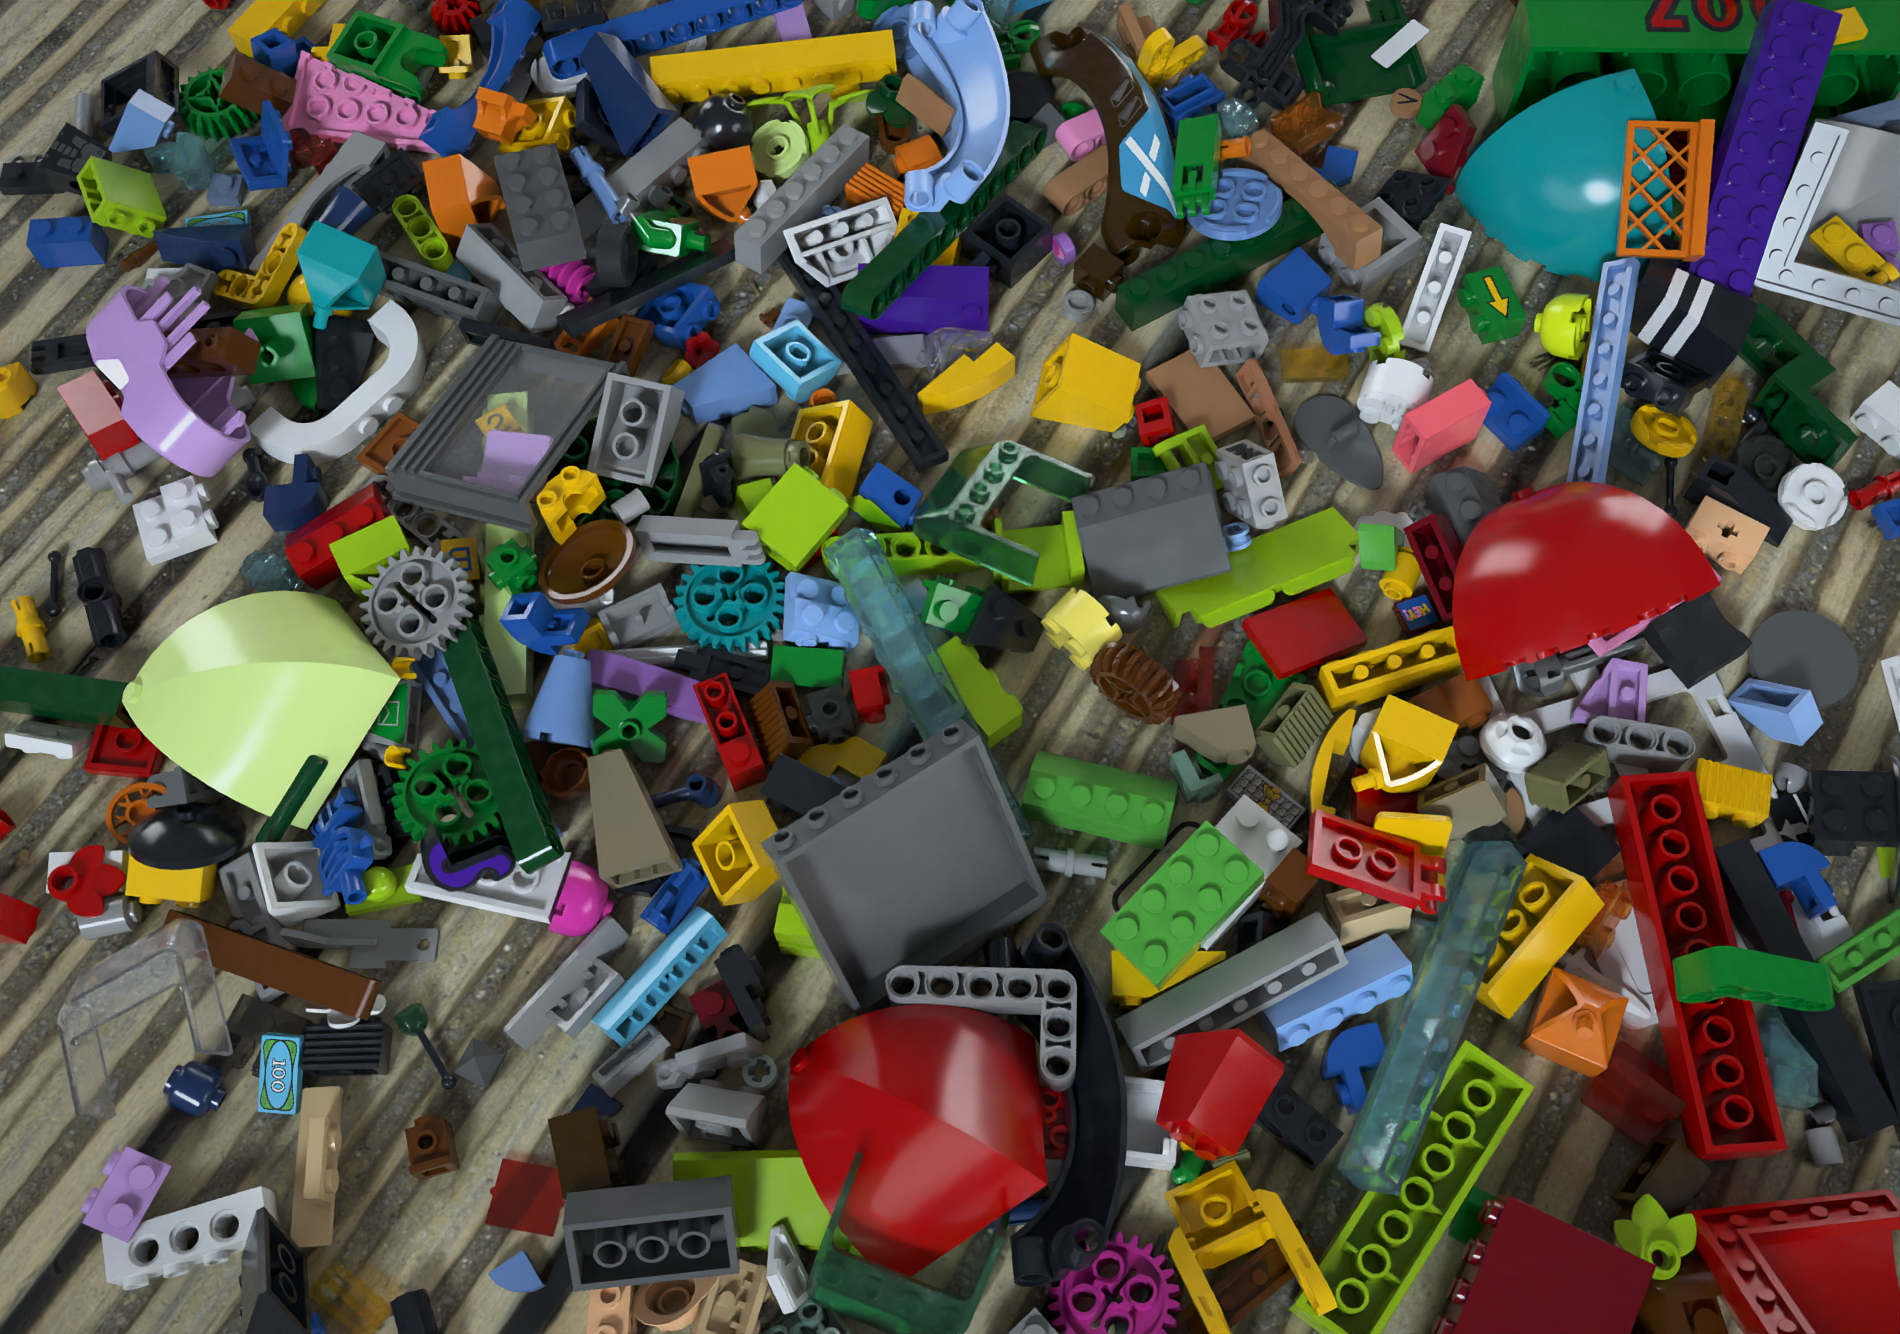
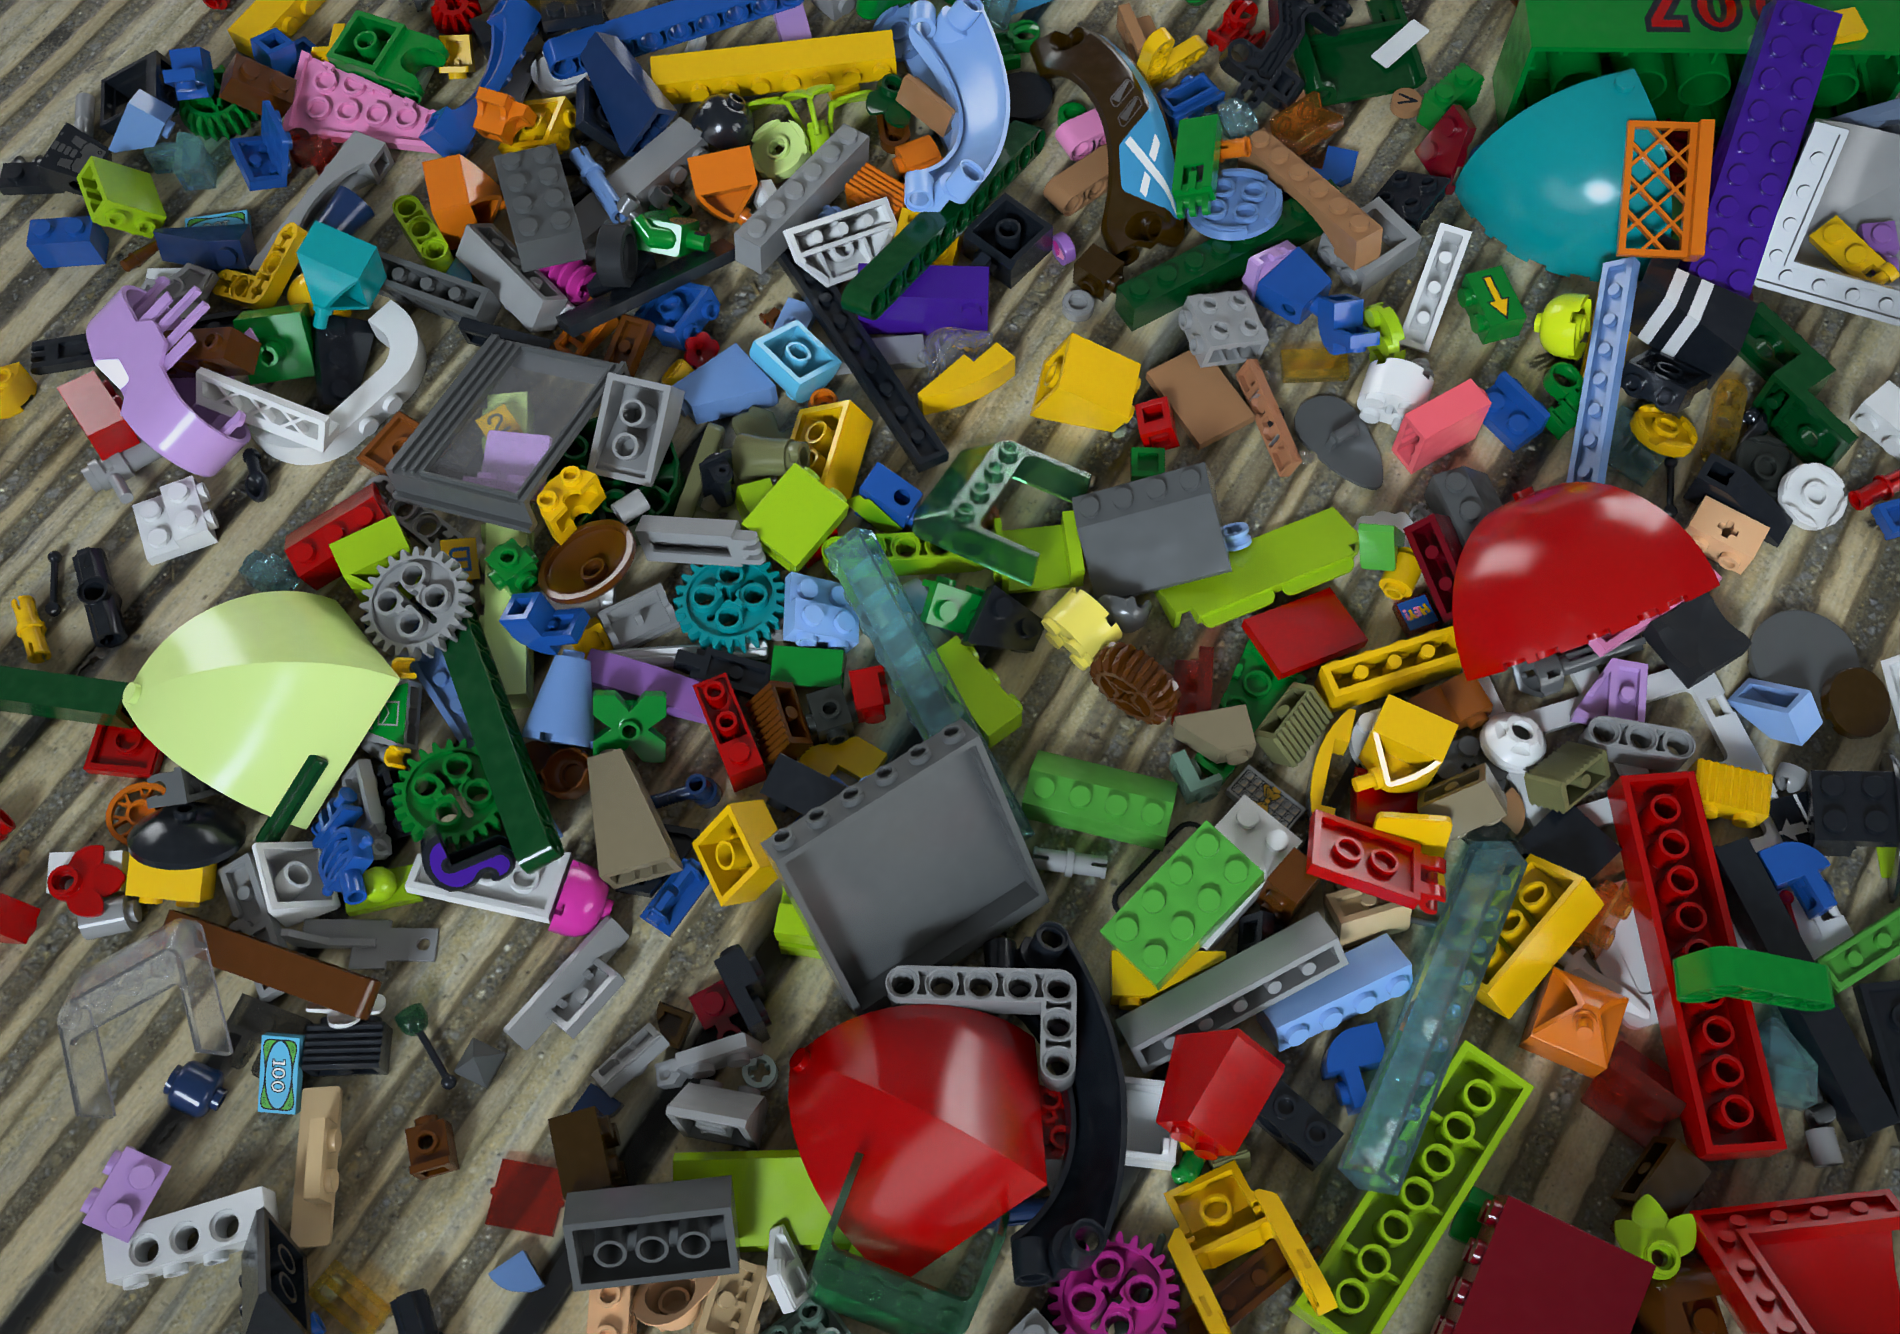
(48, 739): white plate -> none
(190, 73): none -> blue brick
(226, 190): sand blue plate -> none
(265, 410): none -> white fence
(295, 504): dark blue brick -> none
(306, 392): green tile -> none
(388, 181): black bracket -> none
(660, 976): medium azure brick -> none
(1048, 119): dark grey slope -> none
(1194, 447): lime plate -> none
(1251, 484): light grey brick -> none
(1262, 263): none -> lavender wing
(1856, 703): none -> dark brown tile

